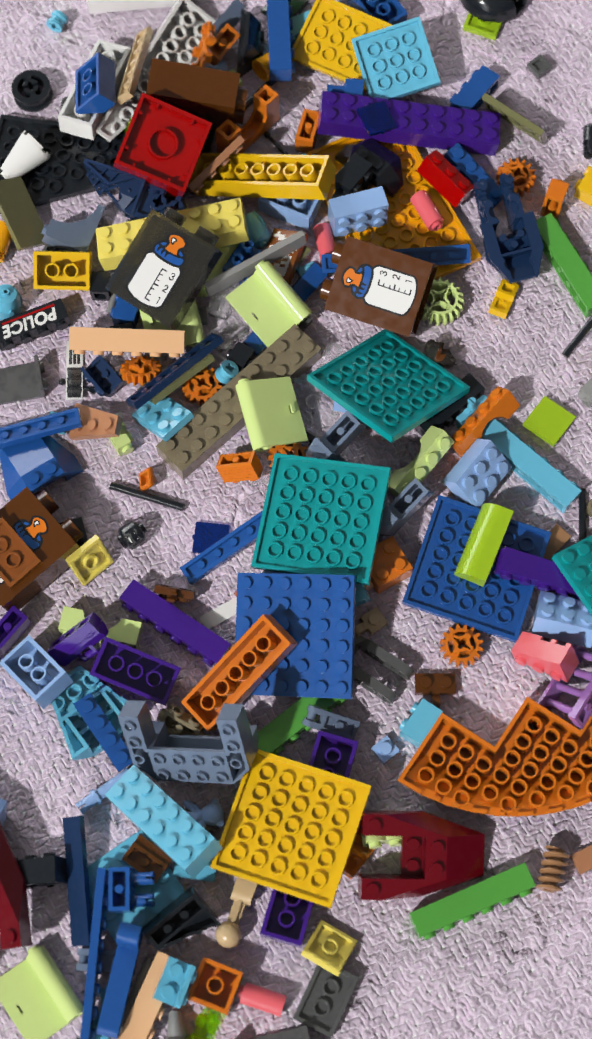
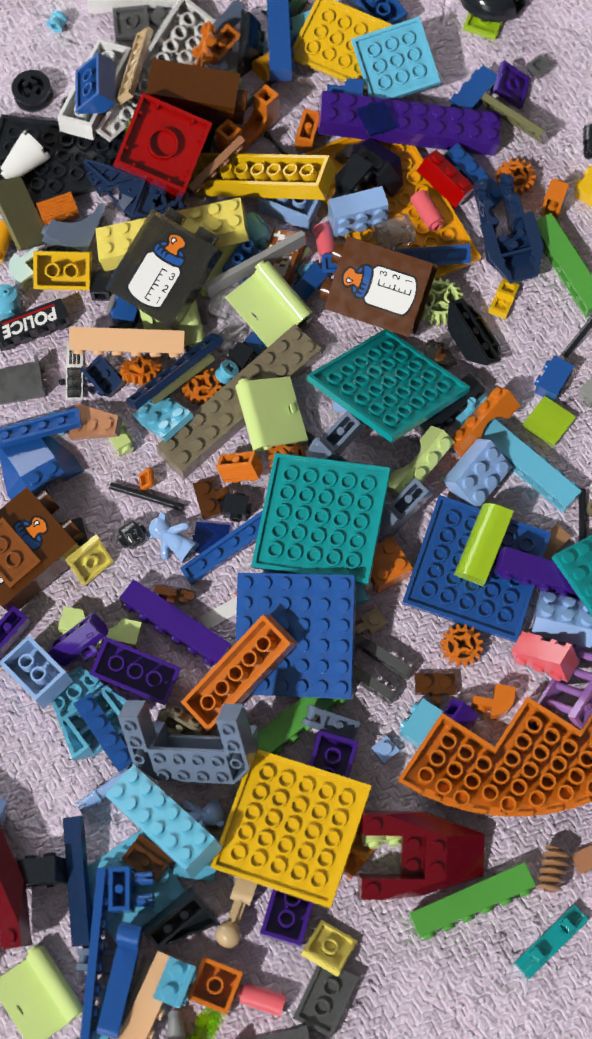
(22, 270): none -> light aqua brick
(59, 208): none -> orange brick
(129, 21): none -> dark grey plate
(158, 16): none -> dark grey plate
(171, 538): none -> light blue piece
(208, 498): none -> reddish brown plate
(236, 507): none -> black brick
(394, 232): none -> clear brick
(461, 713): none -> dark purple brick
(472, 334): none -> black wedge
(499, 704): none -> orange brick
(511, 84): none -> dark purple tile
(551, 941): none -> teal hinge
(554, 378): none -> blue brick

